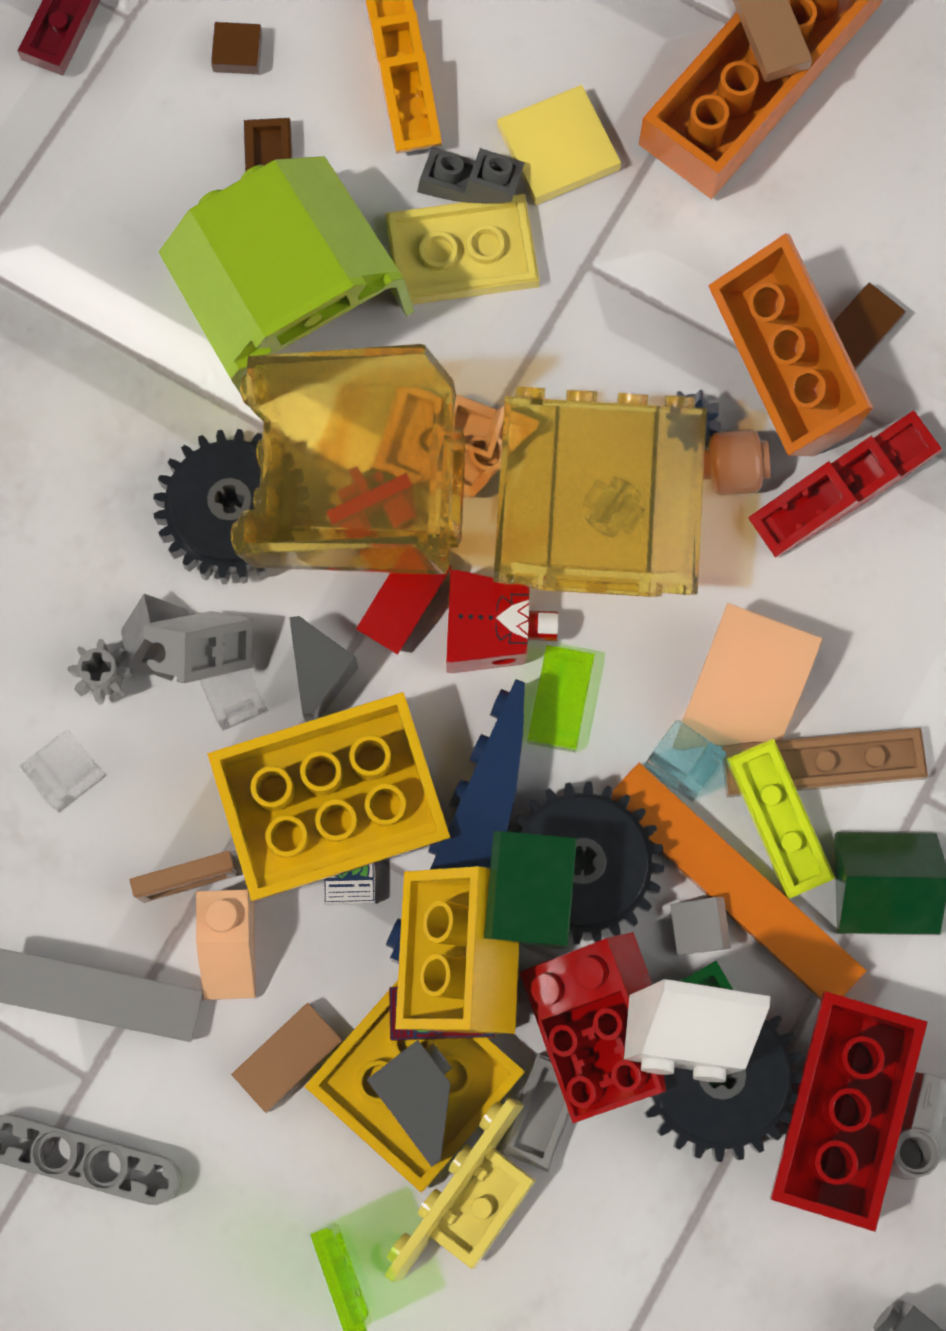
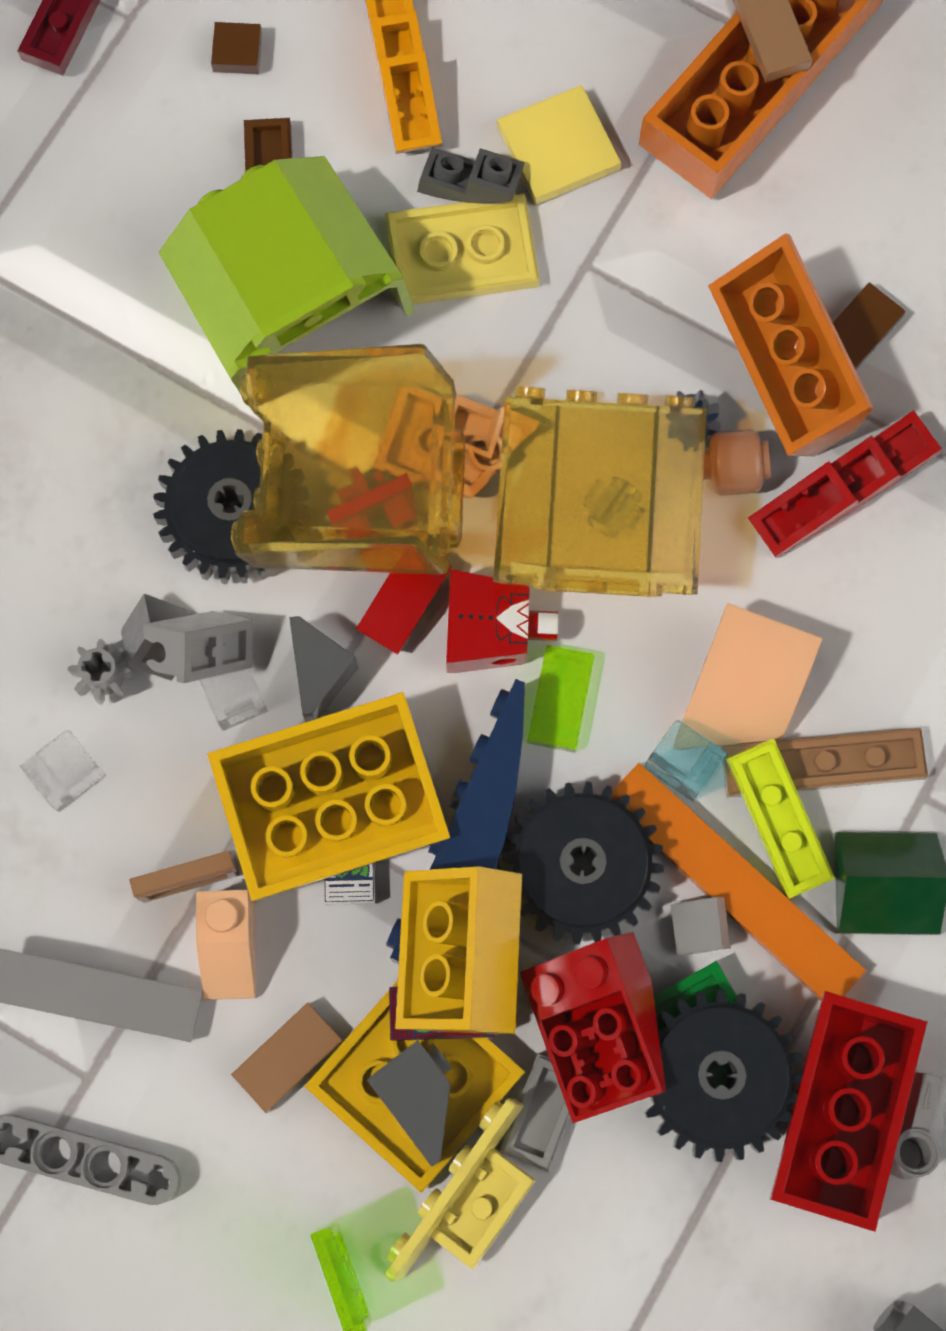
(530, 889): dark green slope -> none
(693, 1029): white slope -> none

